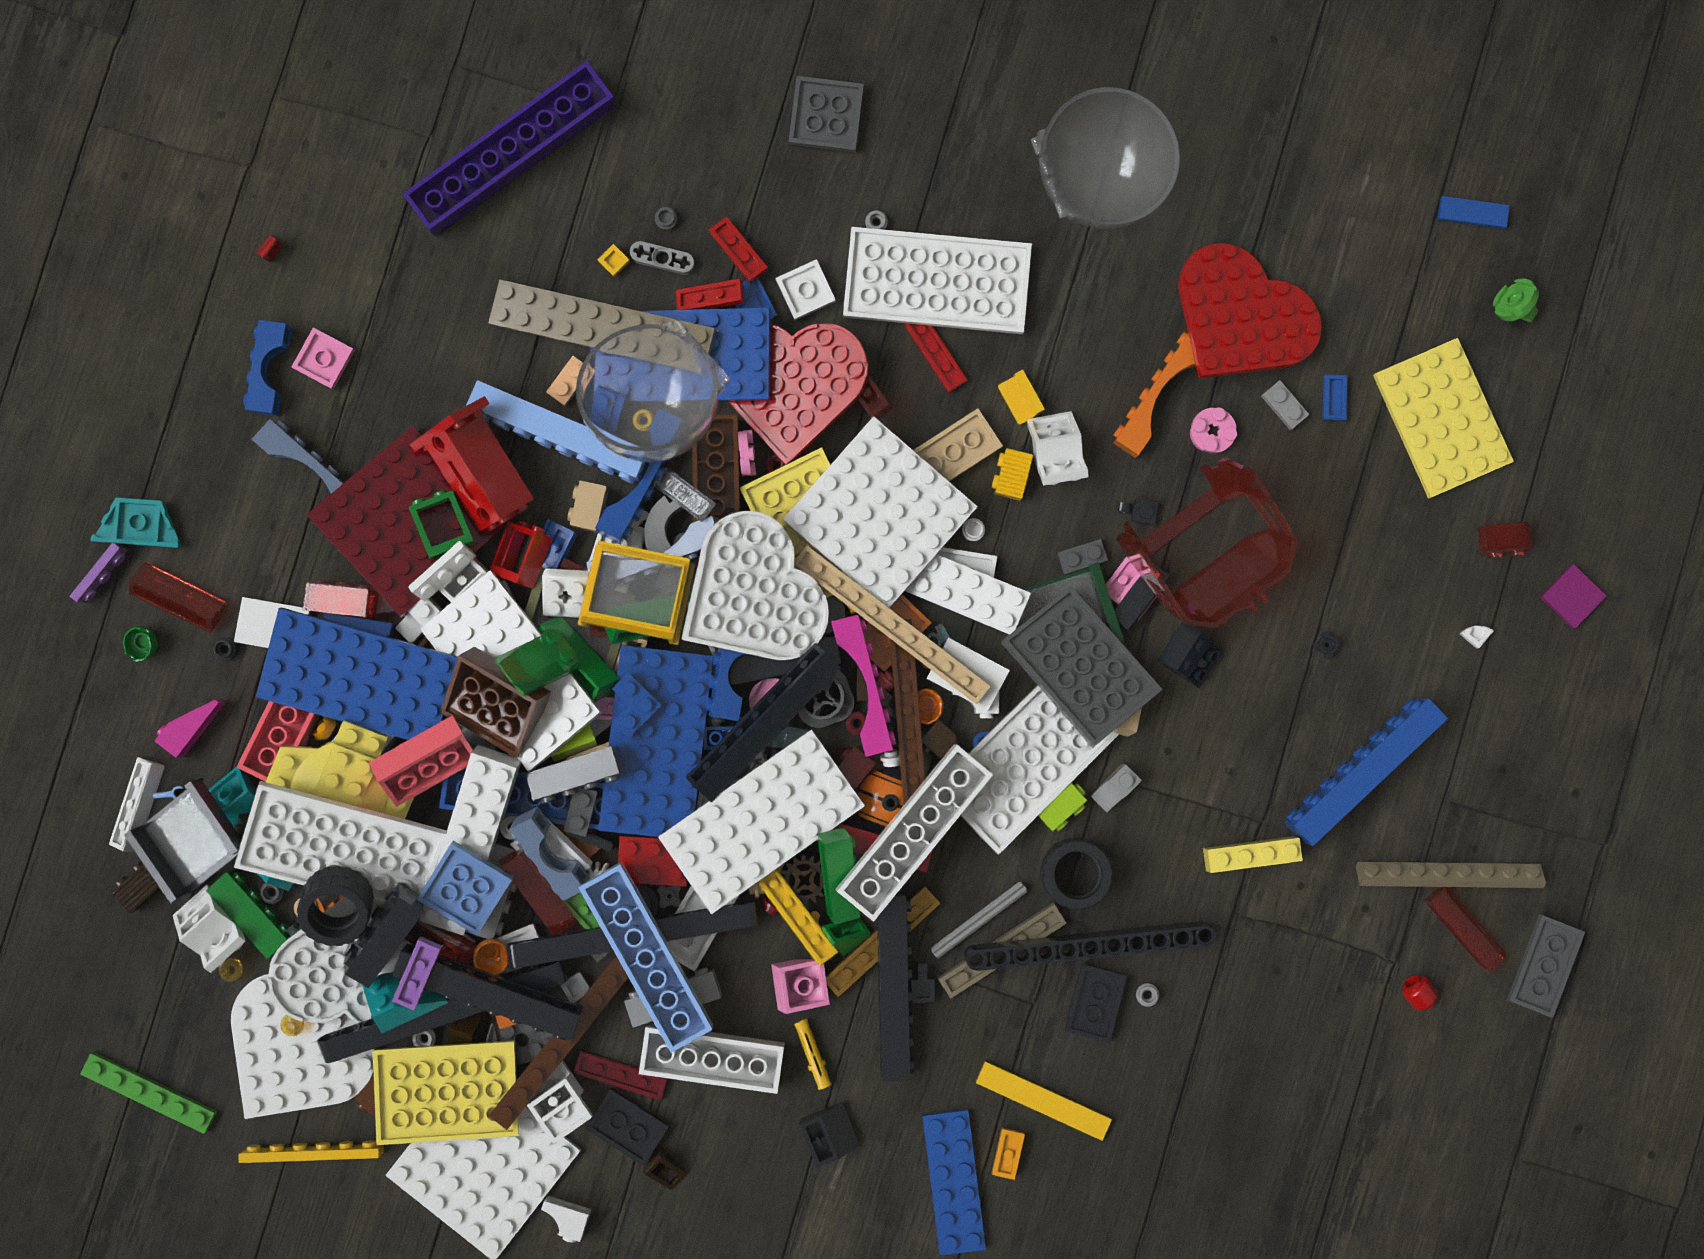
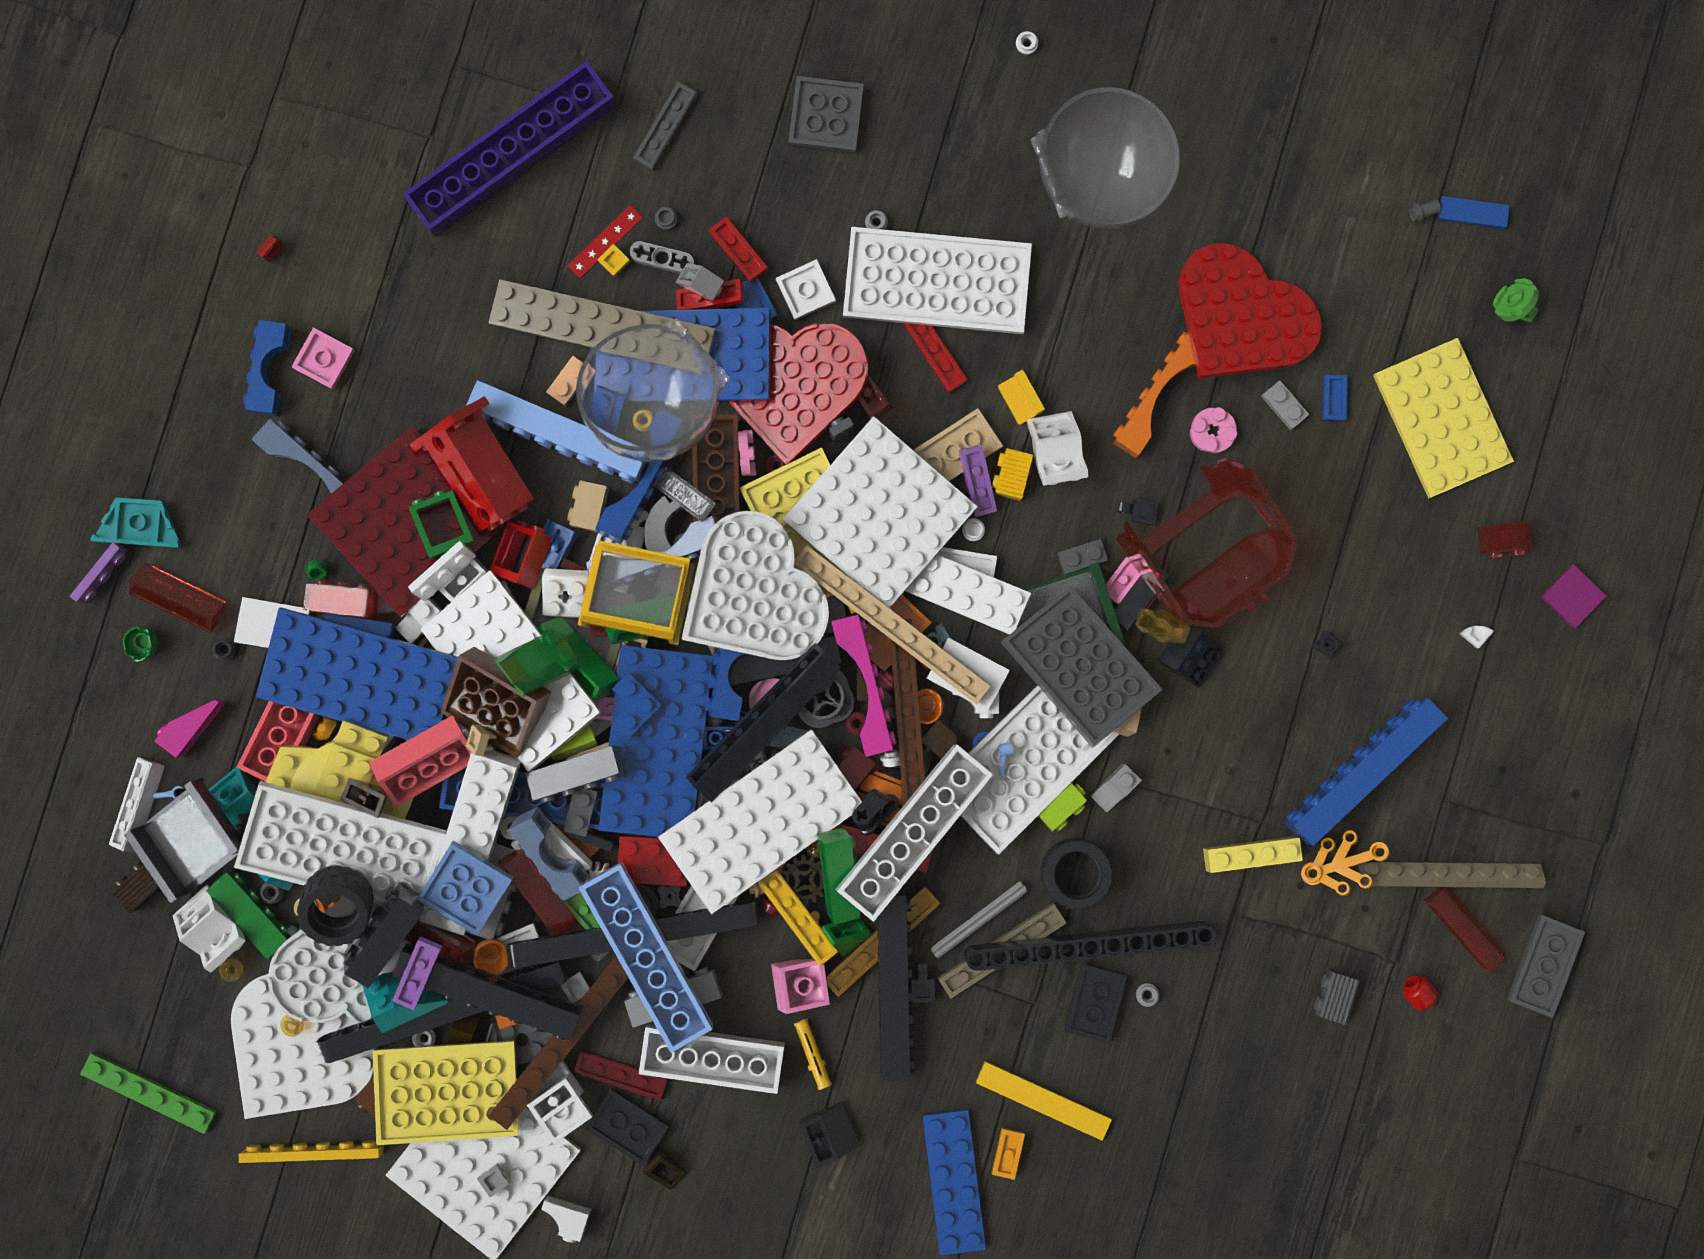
(316, 569): none -> green plate
(365, 796): none -> dark brown slope
(478, 740): none -> tan tile
(493, 1180): none -> light grey plate
(604, 241): none -> red sticker
(665, 126): none -> dark grey tile
(700, 281): none -> light grey arch
(813, 849): none -> clear yellow plate
(841, 428): none -> dark grey plate
(872, 810): none -> black piece
(977, 480): none -> medium lavender plate
(1004, 749): none -> light blue hand
(1027, 36): none -> white plate
(1162, 626): none -> clear yellow brick
(1336, 997): none -> dark grey brick
(1340, 864): none -> light orange plant
(1424, 210): none -> dark grey pin

